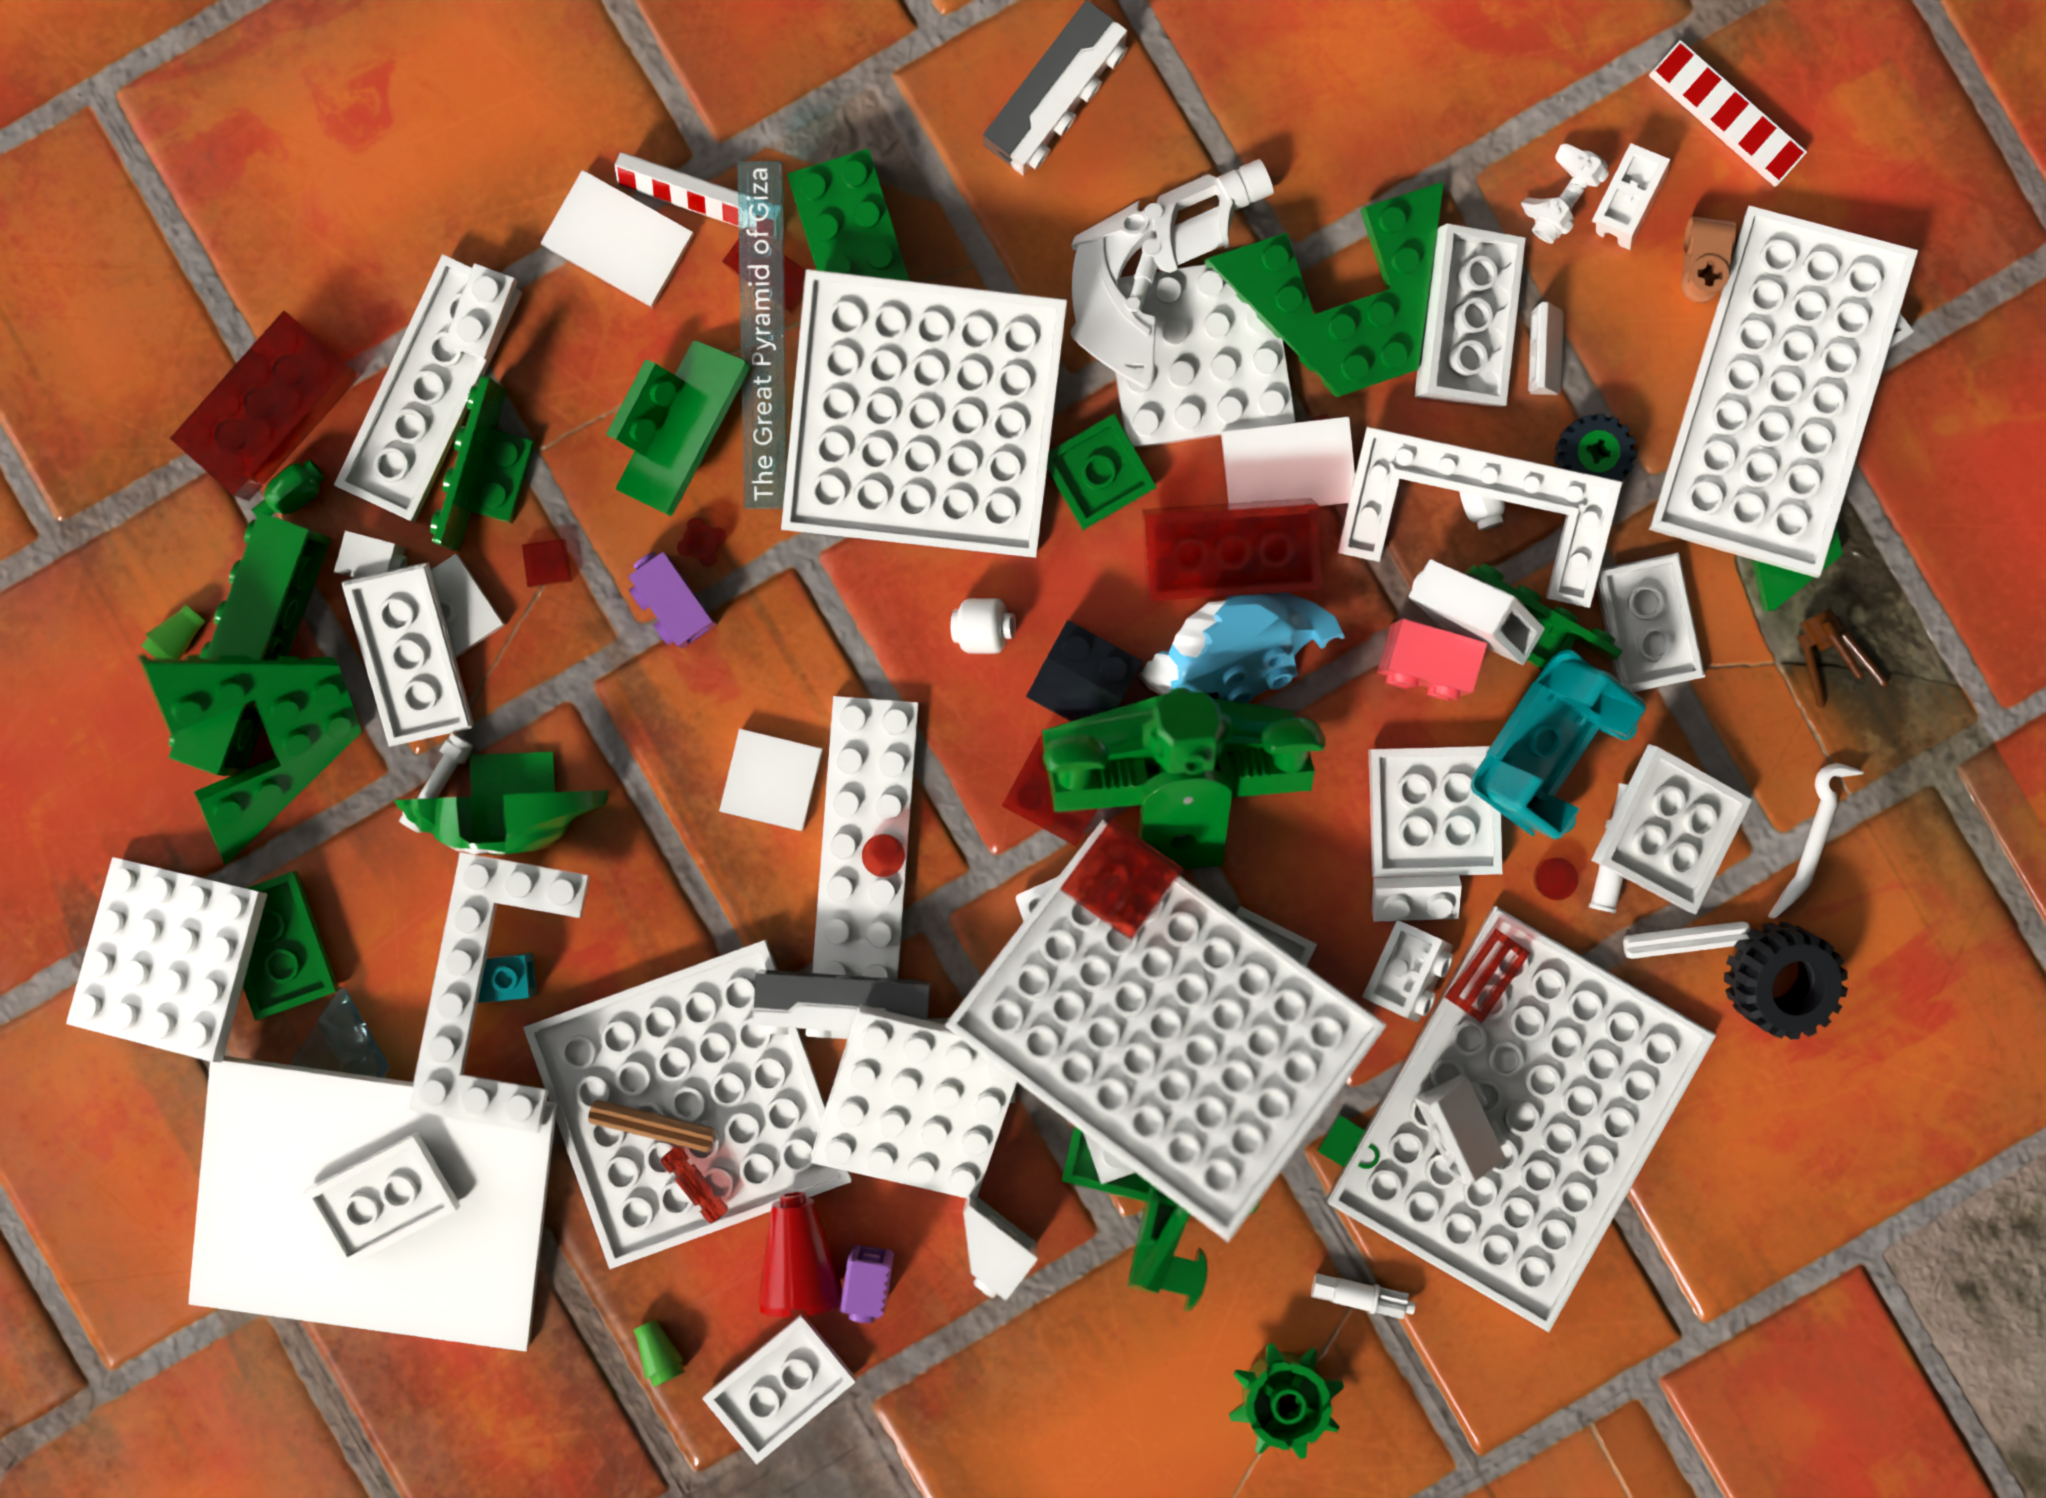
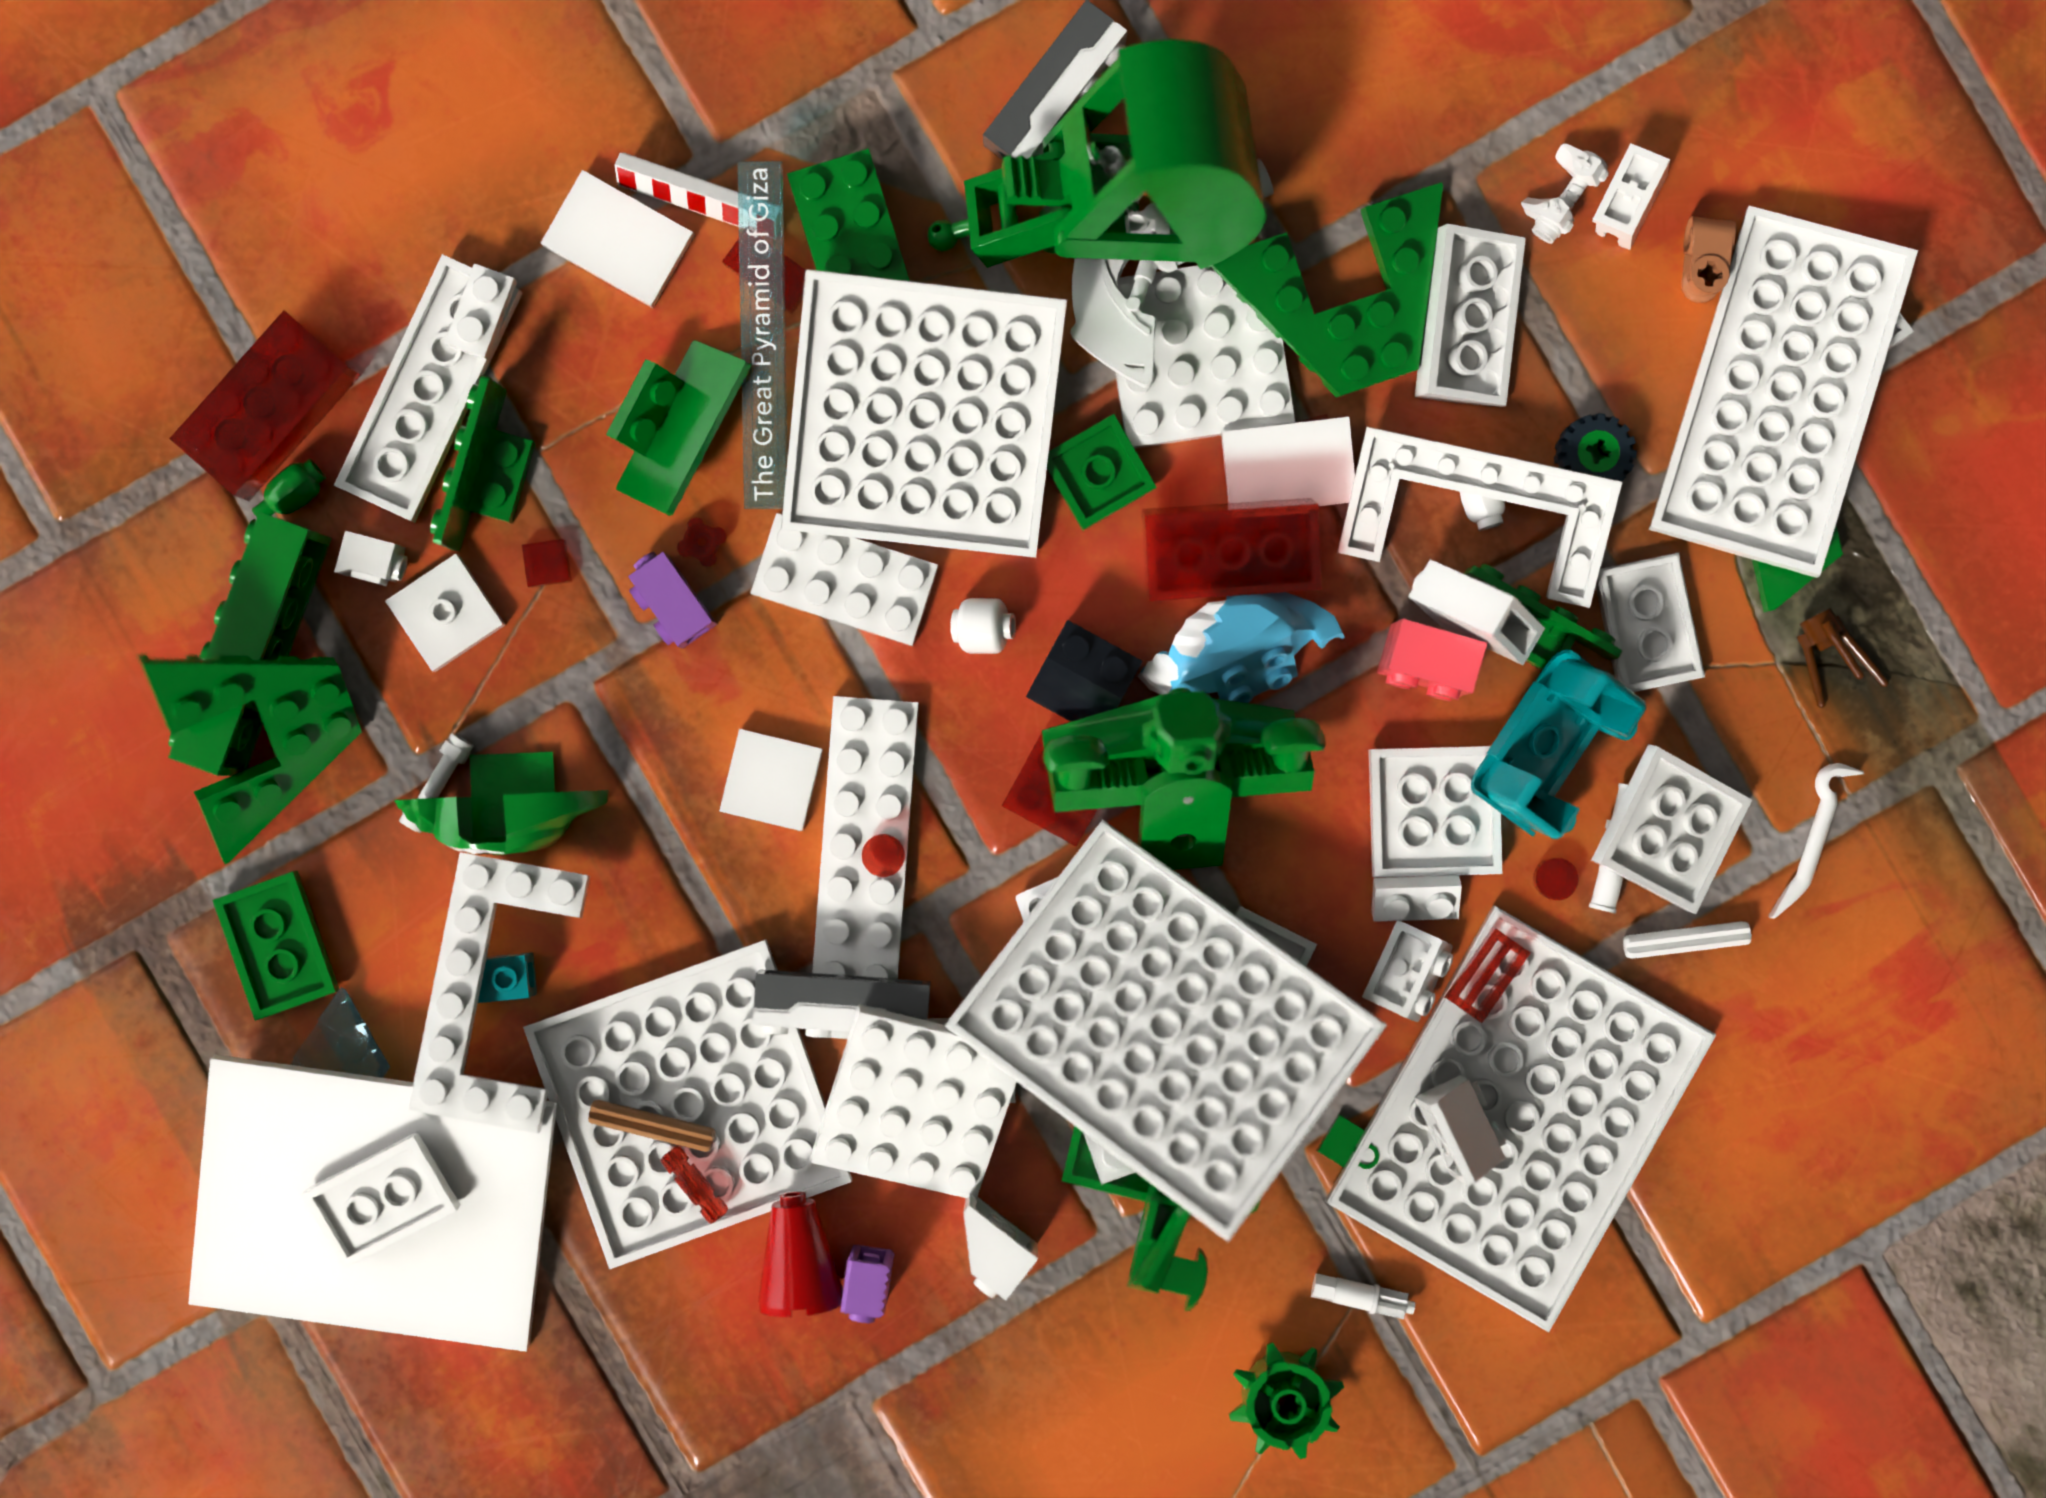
(167, 959): white plate -> none
(173, 635): bright green cone -> none
(408, 654): white tile -> none
(658, 1354): bright green cone -> none
(779, 1388): white plate -> none
(846, 581): none -> white plate
(1121, 880): clear red plate -> none
(1184, 148): none -> green piece
(1546, 349): white slope -> none
(1727, 113): tile -> none
(1811, 997): black tyre -> none

